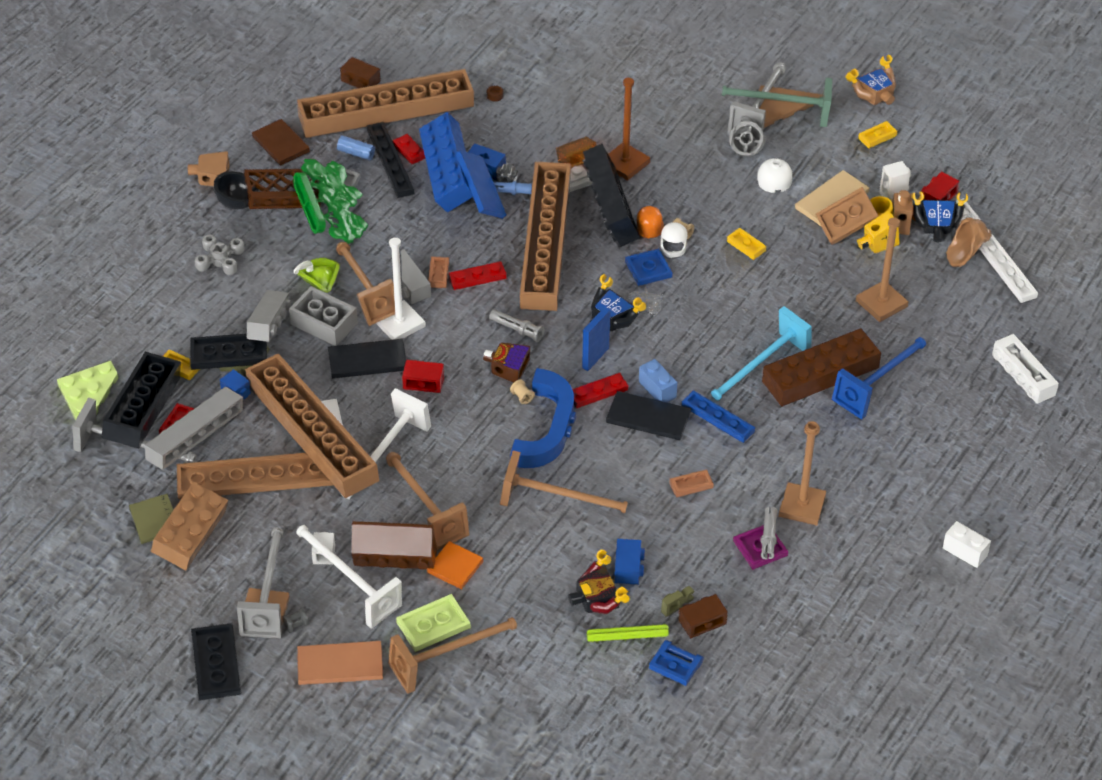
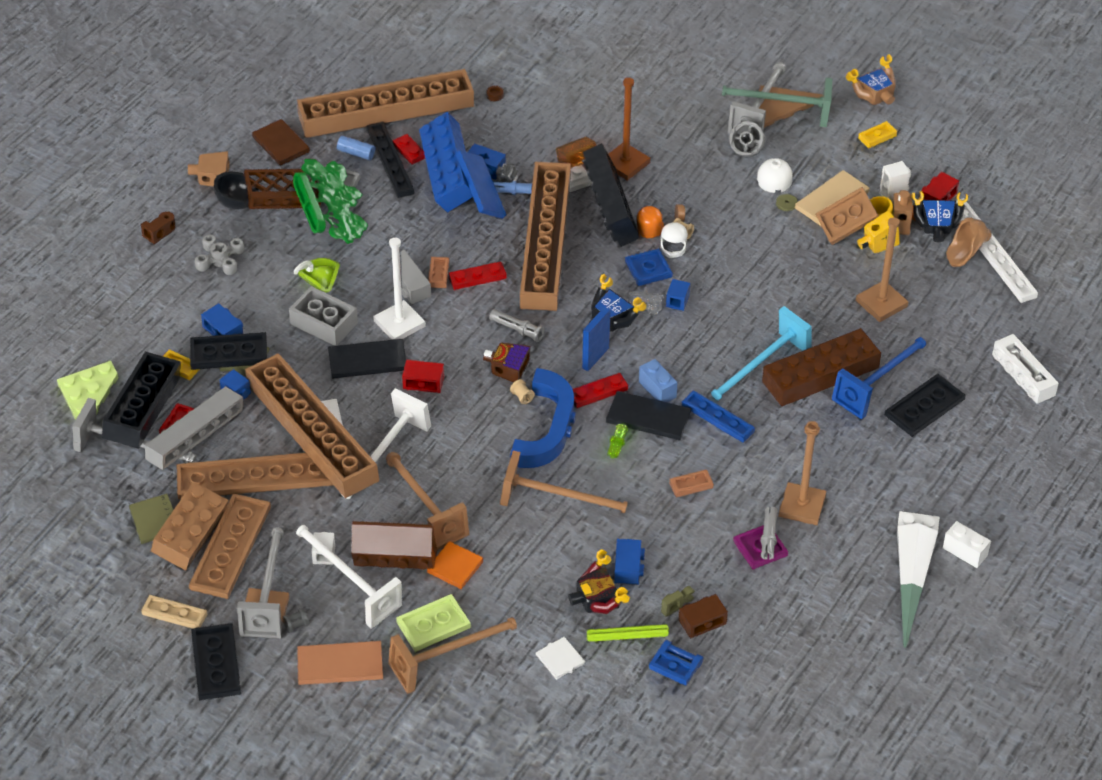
(158, 227): none -> reddish brown leg
(174, 612): none -> tan tile
(221, 321): none -> blue brick
(230, 546): none -> medium nougat plate
(268, 315): light grey brick -> none
(360, 73): reddish brown brick -> none
(375, 301): medium nougat tile -> none
(560, 658): none -> white piece
(617, 441): none -> clear neon green axle
(678, 294): none -> blue brick
(680, 212): none -> medium nougat tile
(746, 243): yellow plate -> none
(780, 202): none -> olive wheel
(915, 547): none -> white plate
(924, 405): none -> black tile

